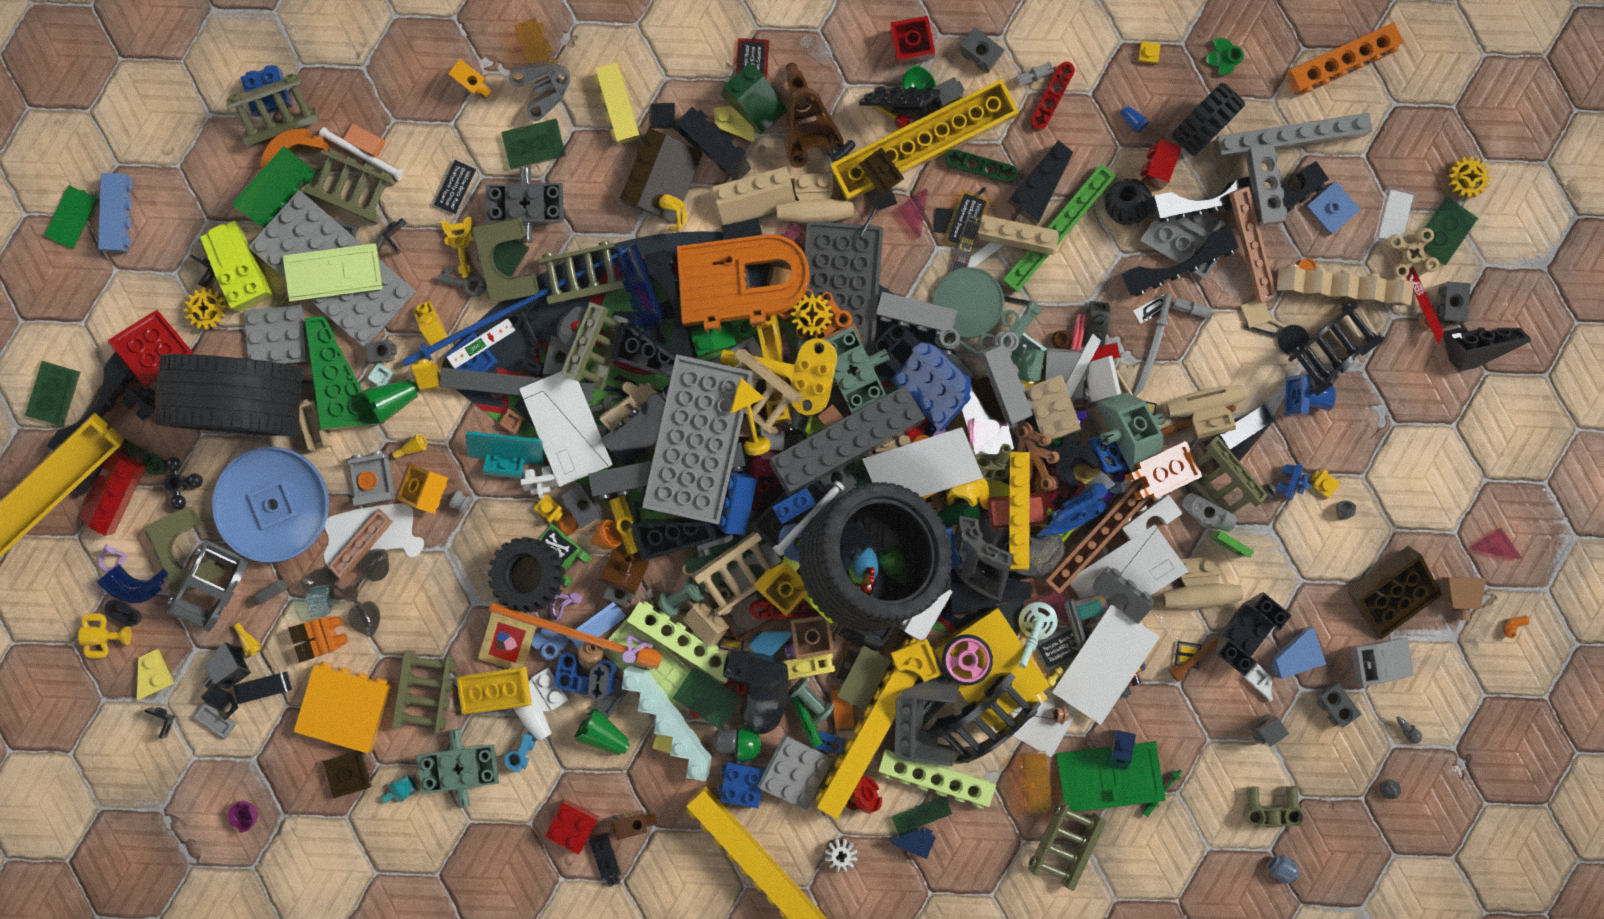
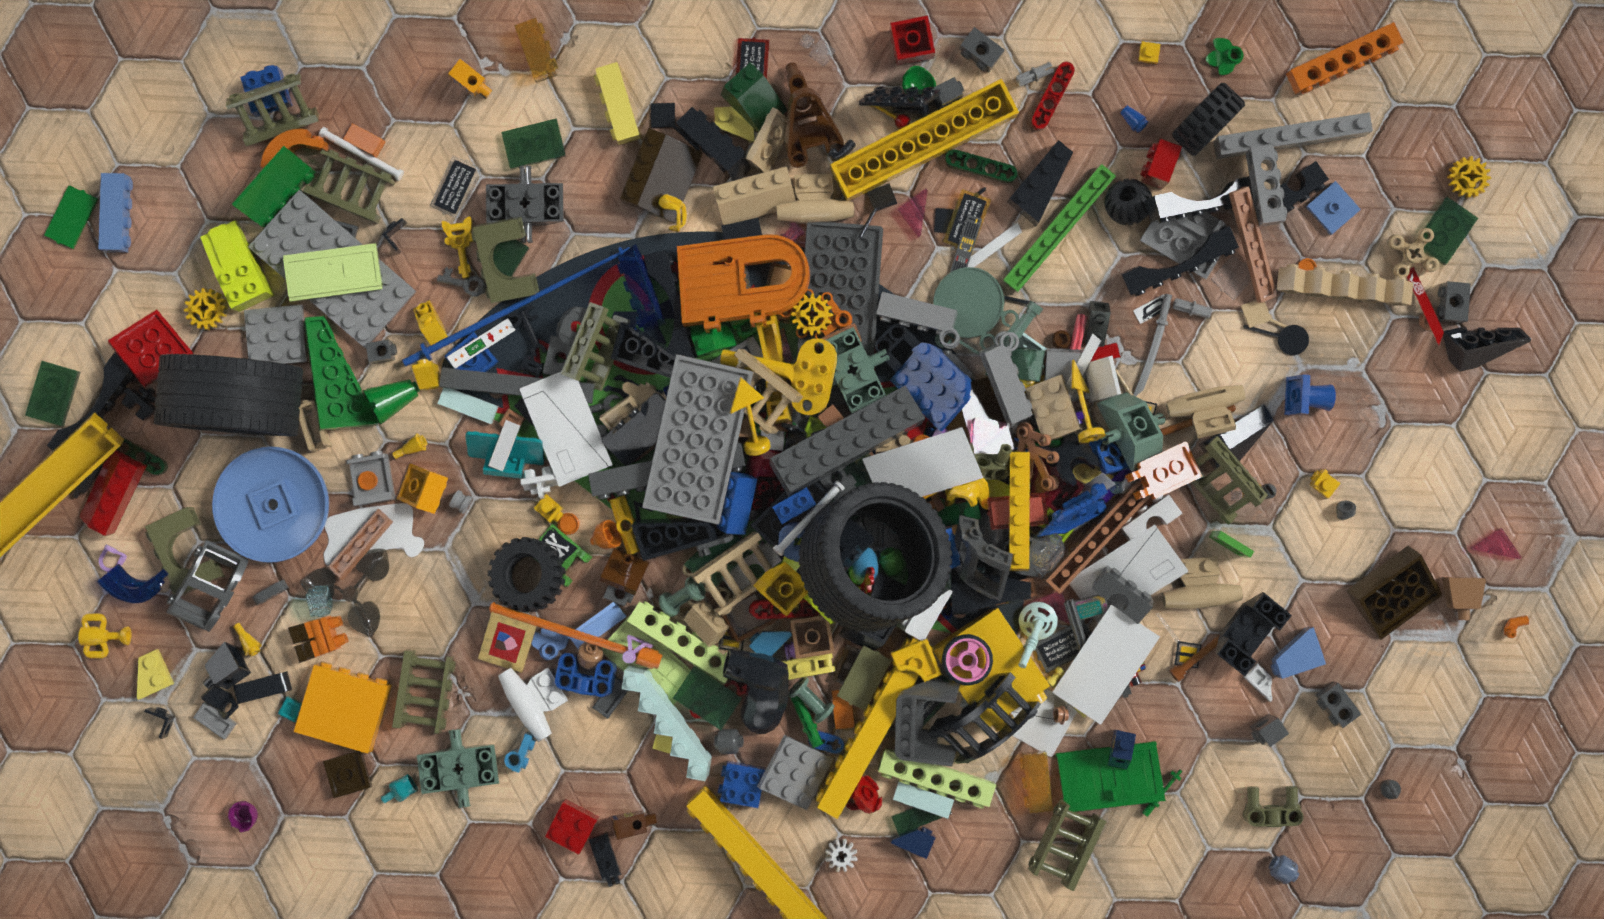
(120, 616): black beam -> none
(194, 481): black piece -> none
(209, 272): black bracket -> none
(290, 709): none -> teal tile
(381, 375): light aqua tile -> none
(468, 405): none -> light aqua tile
(494, 690): yellow tile -> none
(504, 445): none -> white sticker
(535, 71): dark grey connector -> none
(572, 499): dark grey brick -> none
(574, 598): lavender piece -> none
(594, 287): olive fence -> none
(601, 734): green cone -> none
(603, 684): dark grey beam -> none
(748, 745): green helmet -> none
(768, 141): none -> tan plate
(881, 171): dark brown plate -> none
(923, 800): none -> light aqua tile
(1018, 235): tan brick -> none
(1078, 383): none -> yellow piece
(1221, 520): light grey piece -> none
(1290, 489): blue hips -> none
(1328, 377): black fence -> none
(1381, 661): light grey slope -> none
(1396, 214): clear piece -> none
(1412, 734): dark grey bar -> none

